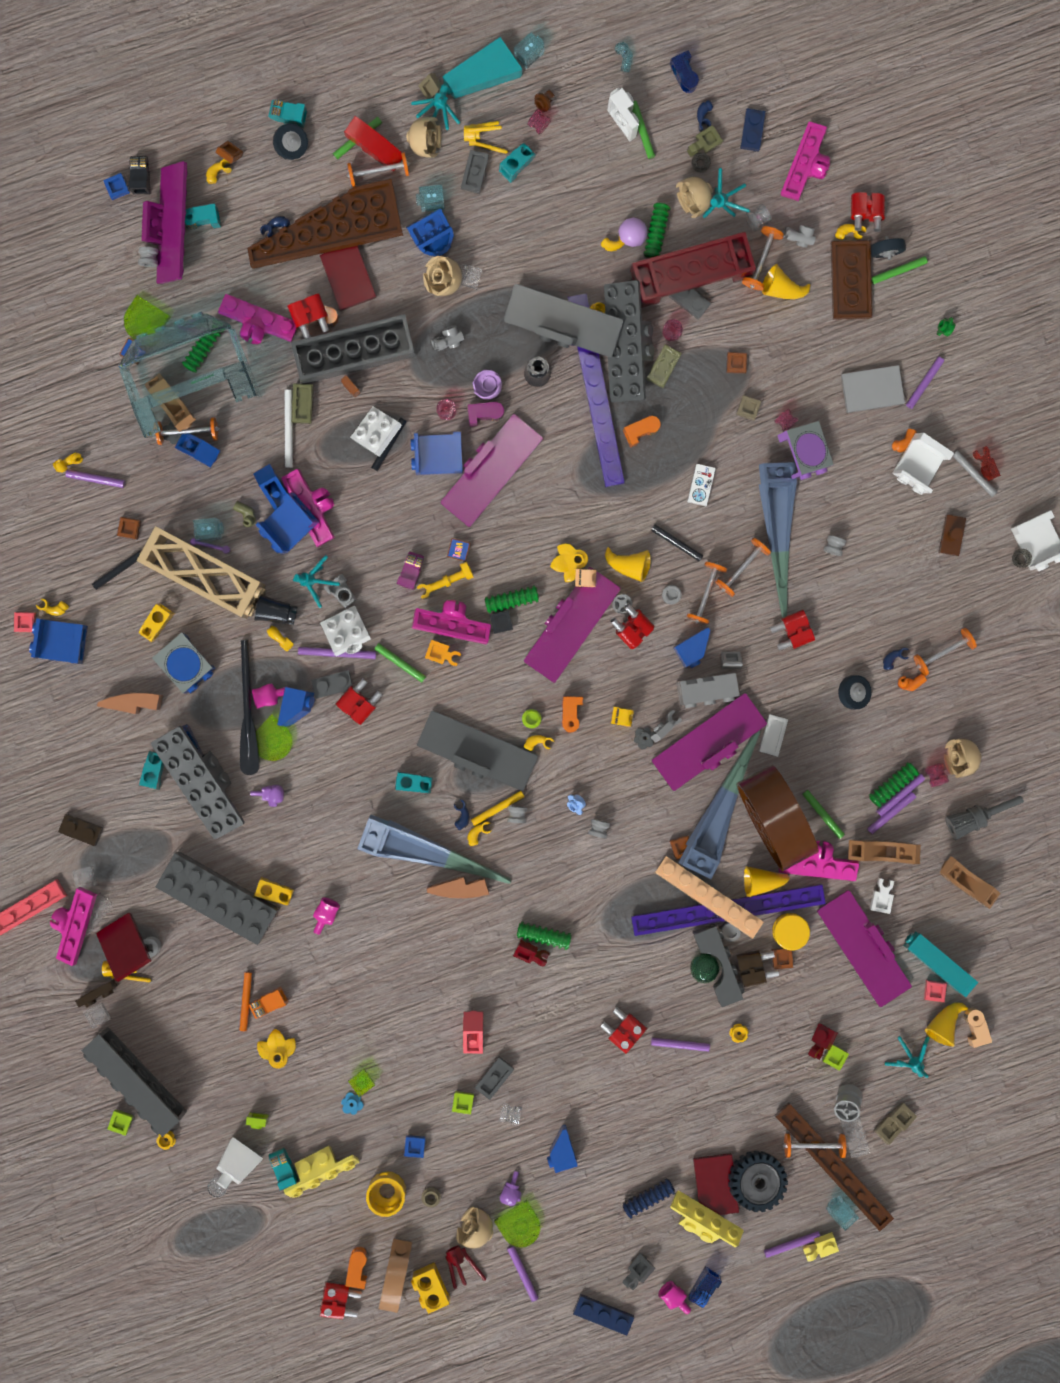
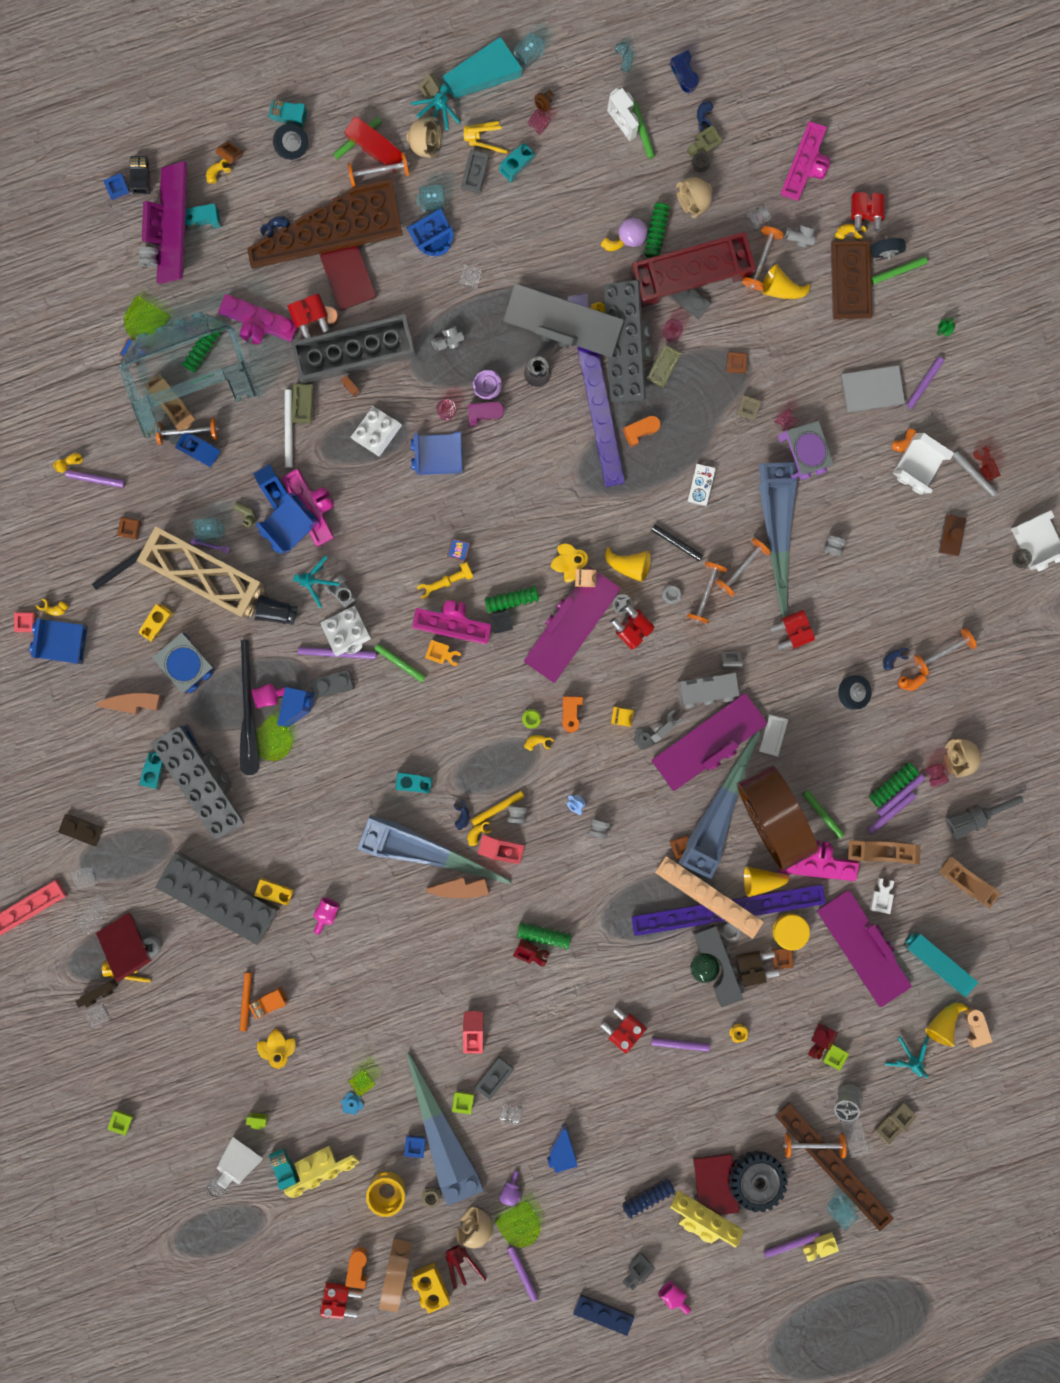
(73, 925): dark pink plate -> none
(134, 1082): dark grey brick -> none
(166, 1144): yellow plate -> none
(273, 794): medium lavender piece -> none
(275, 634): yellow arm -> none
(357, 705): red piece -> none
(379, 460): black bar -> none
(411, 571): magenta leg -> none
(442, 276): tan cylinder -> none
(452, 1165): none -> sand blue plate
(477, 751): dark grey bracket -> none
(491, 470): magenta bracket -> none
(500, 849): none -> coral slope
(693, 648): blue slope -> none
(704, 1287): clear blue leg -> none
(721, 199): teal plant -> none
(752, 129): dark blue plate -> none
(935, 990): coral tile -> none

